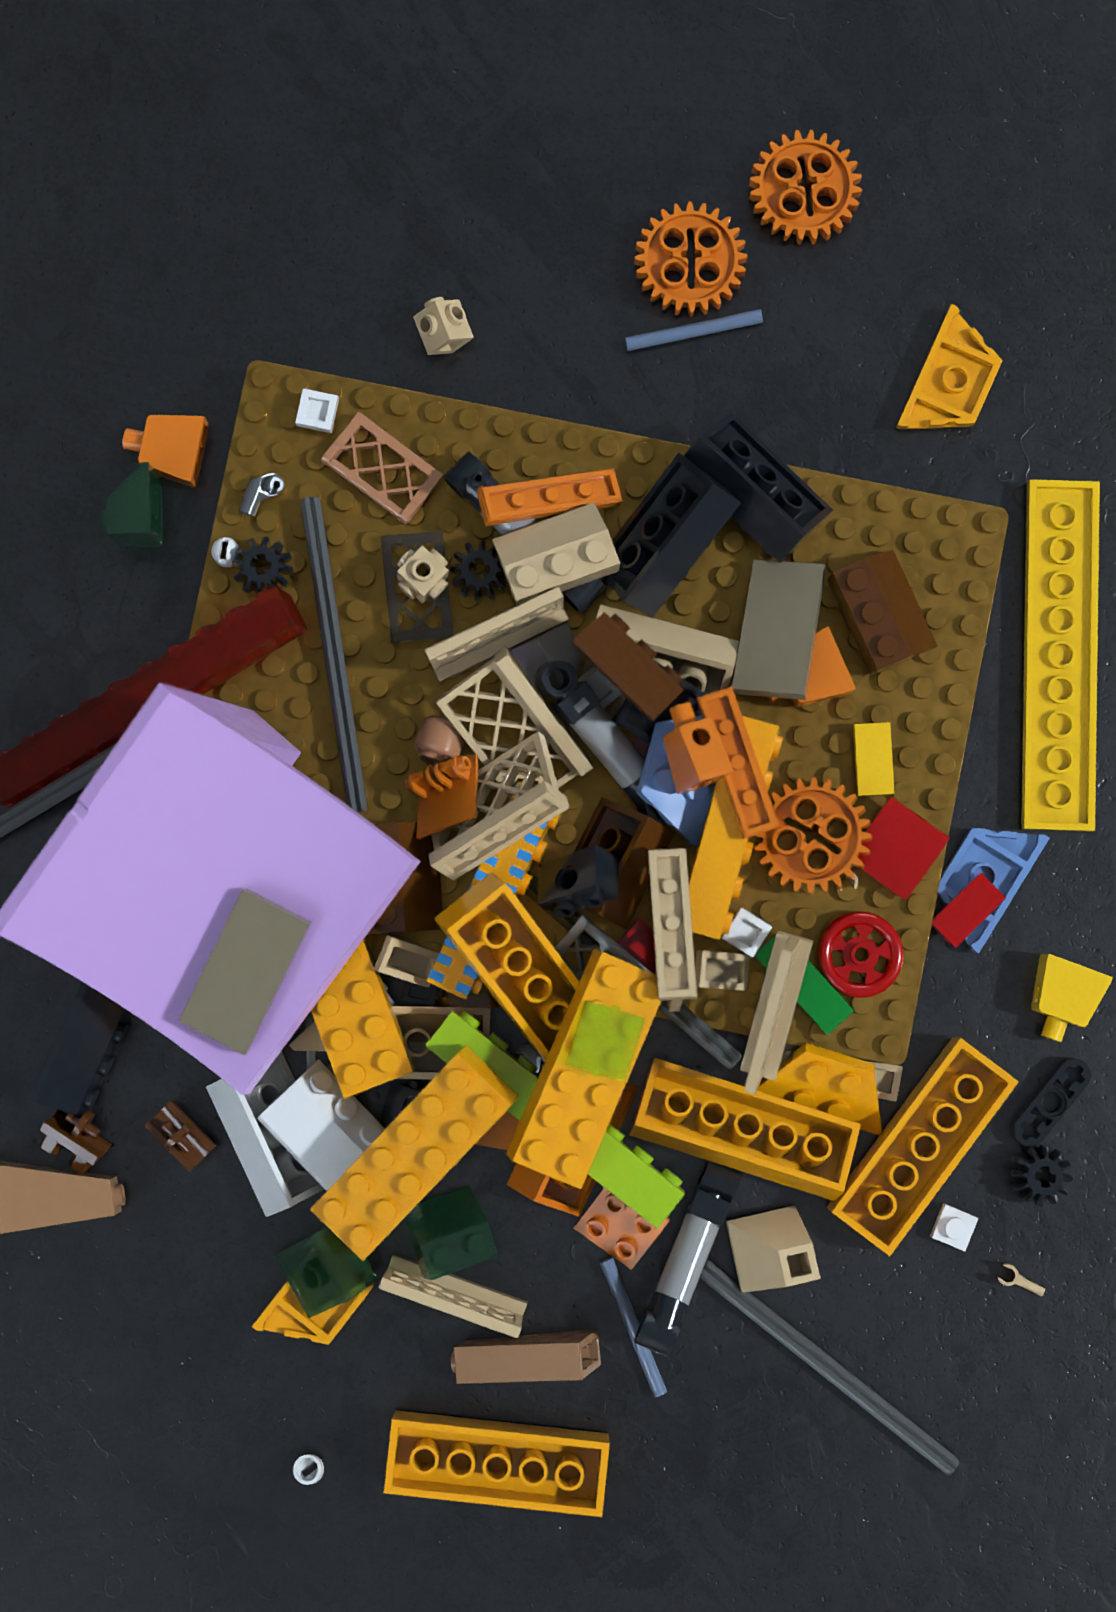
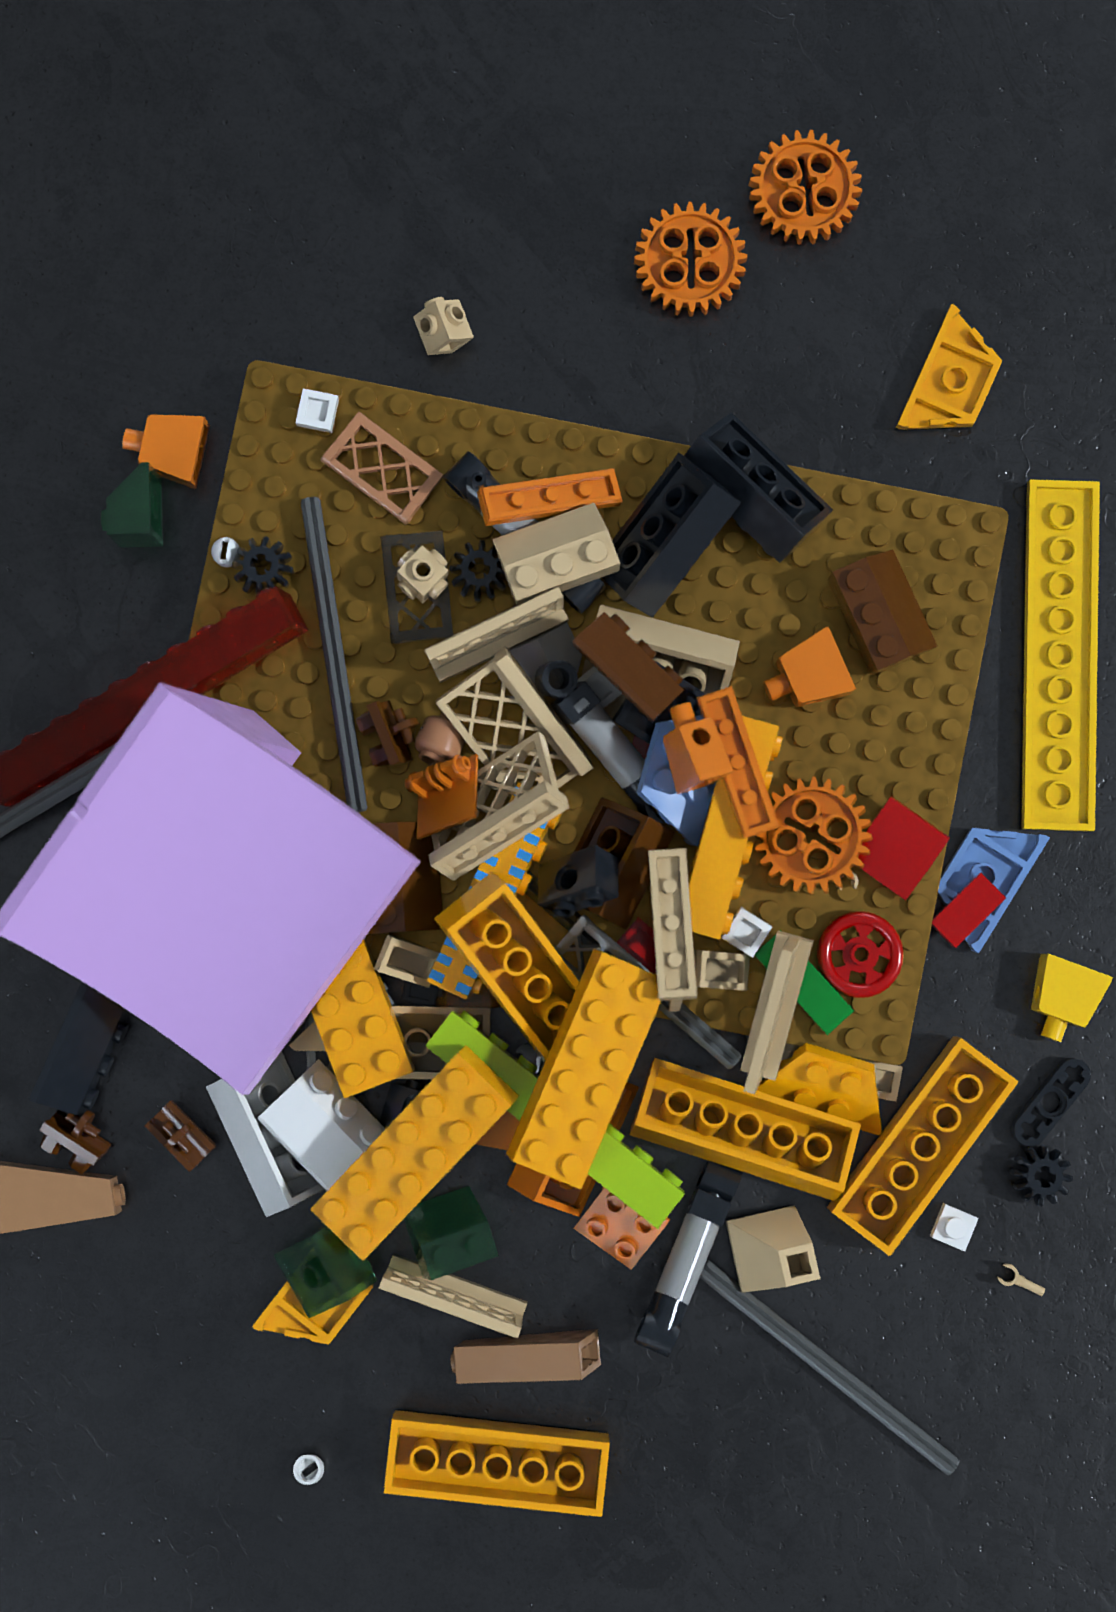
(245, 971): dark tan tile -> none
(258, 490): dark grey arm -> none
(392, 730): none -> reddish brown hips
(605, 1041): clear neon green piece -> none
(631, 1323): sand blue bar -> none
(693, 330): sand blue bar -> none
(779, 629): dark tan tile -> none
(873, 759): yellow tile -> none

